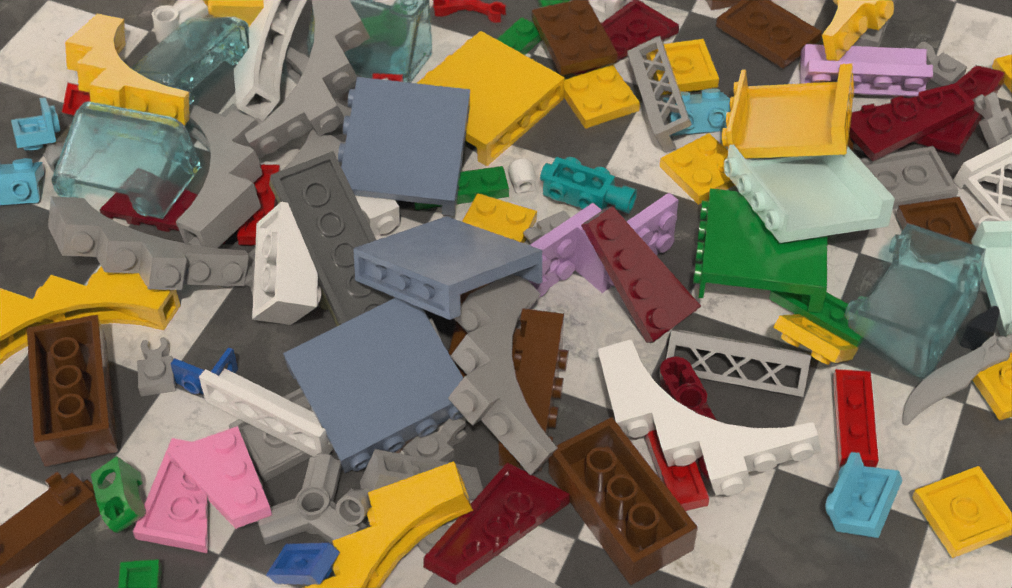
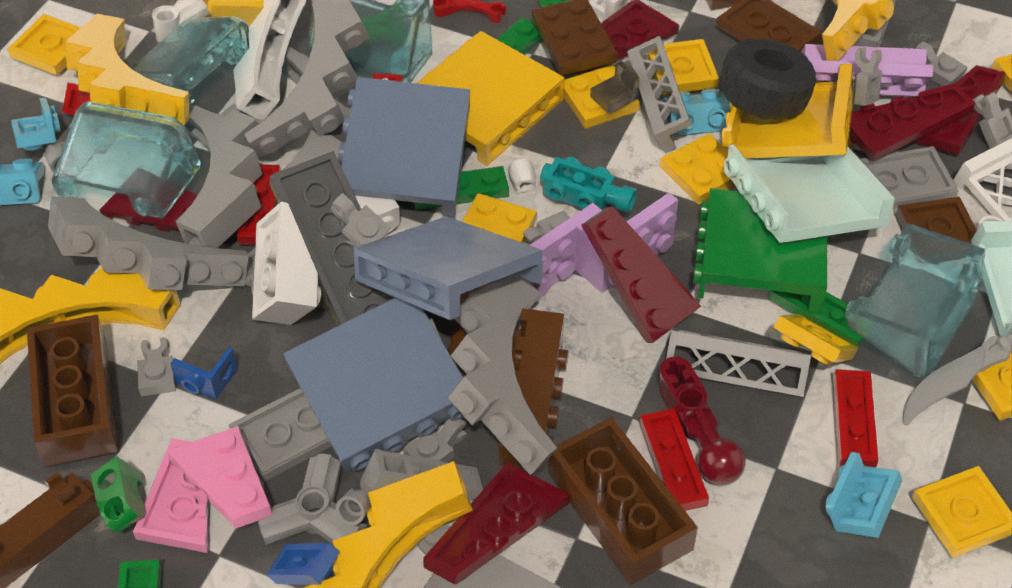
(44, 44): none -> yellow plate
(265, 411): white fence -> none
(362, 225): none -> light grey plate
(617, 90): none -> clear smoke bracket
(685, 435): white arch -> none
(767, 79): none -> black tyre
(868, 81): none -> light grey plate
(980, 329): black slope -> none

